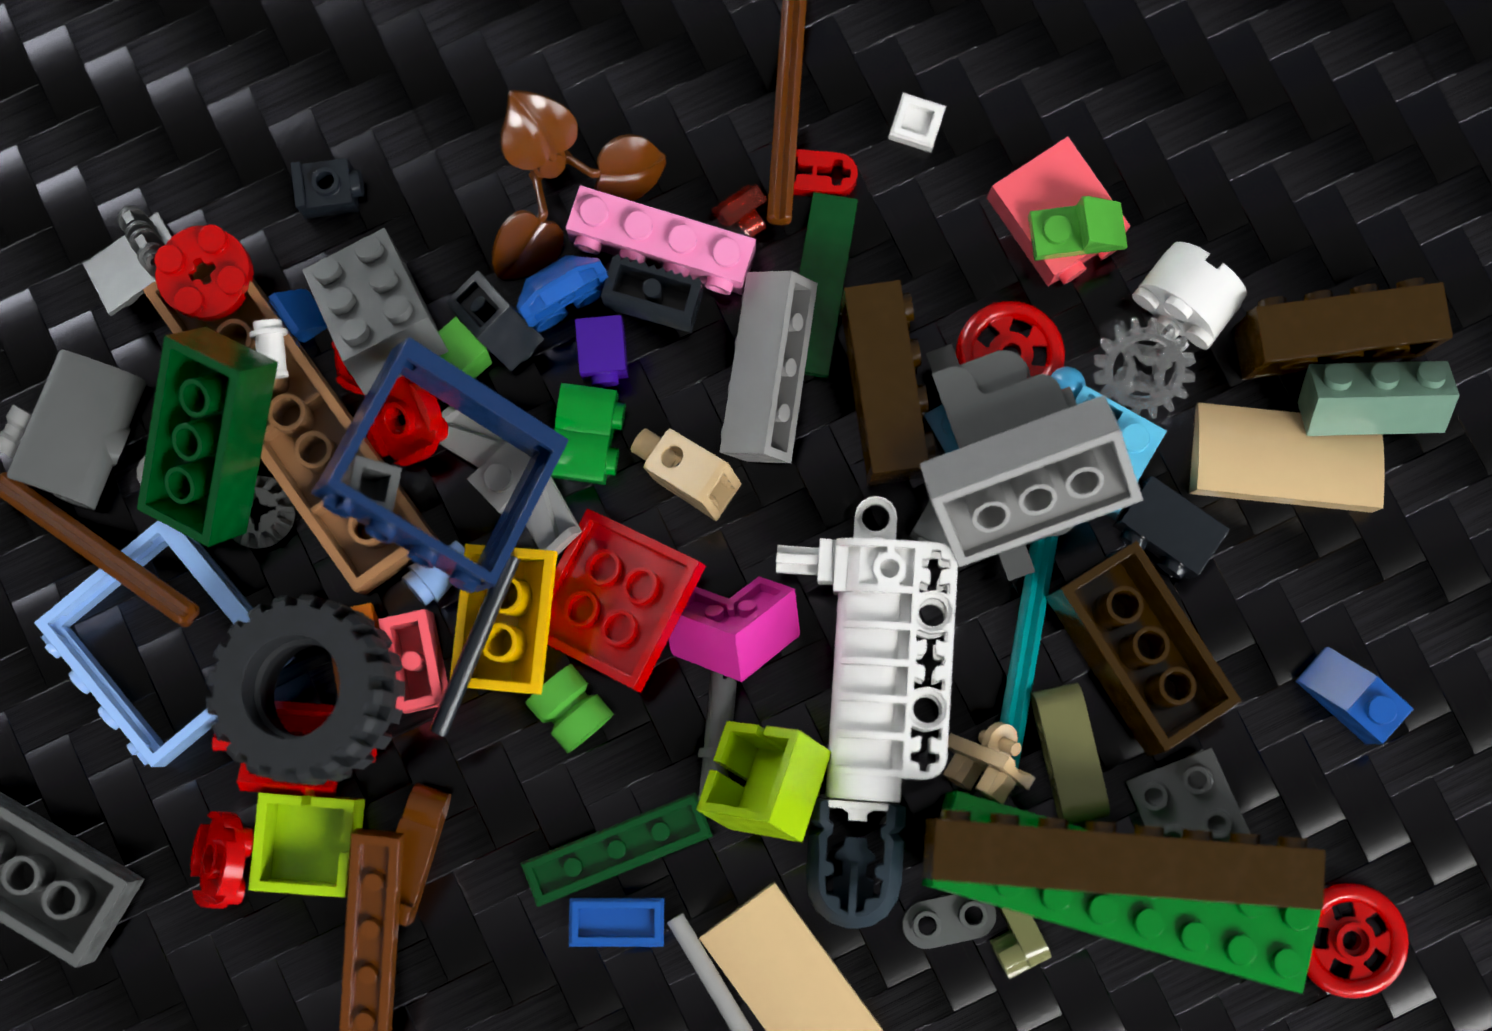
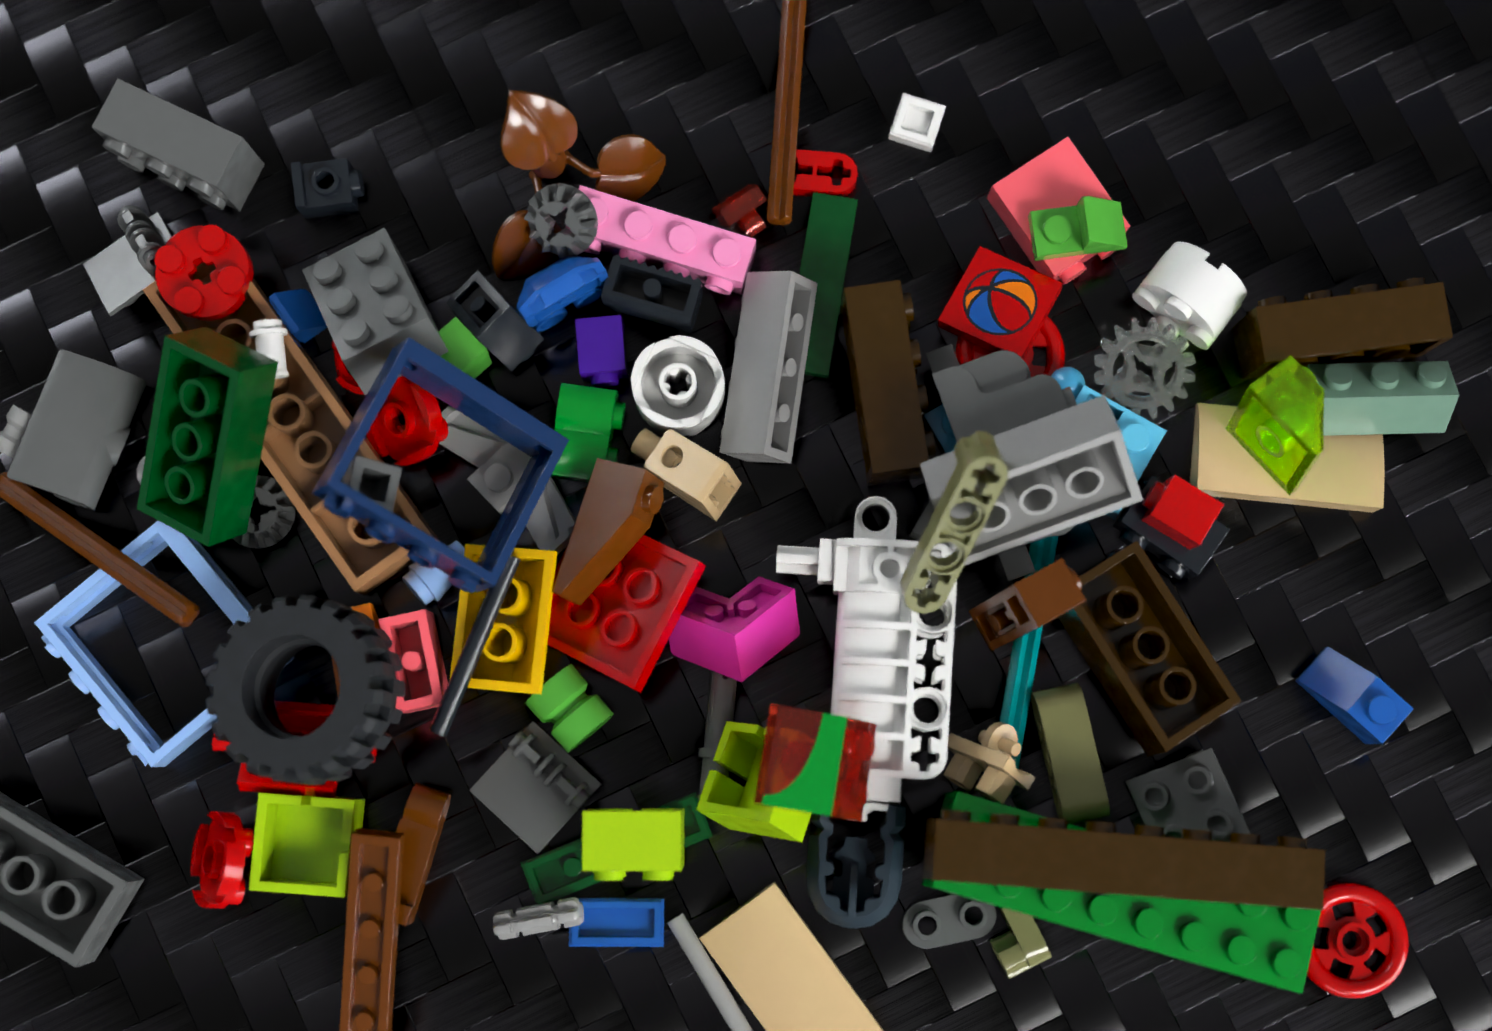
(177, 146): none -> dark grey brick
(535, 787): none -> dark grey hinge
(538, 918): none -> light grey axle
(580, 219): none -> dark grey gear
(609, 523): none -> reddish brown slope
(633, 841): none -> lime piece
(669, 362): none -> white brick
(815, 762): none -> clear red slope
(978, 464): none -> olive beam
(999, 303): none -> tile
(1028, 604): none -> reddish brown slope
(1180, 511): none -> red brick
(1282, 422): none -> clear neon green slope

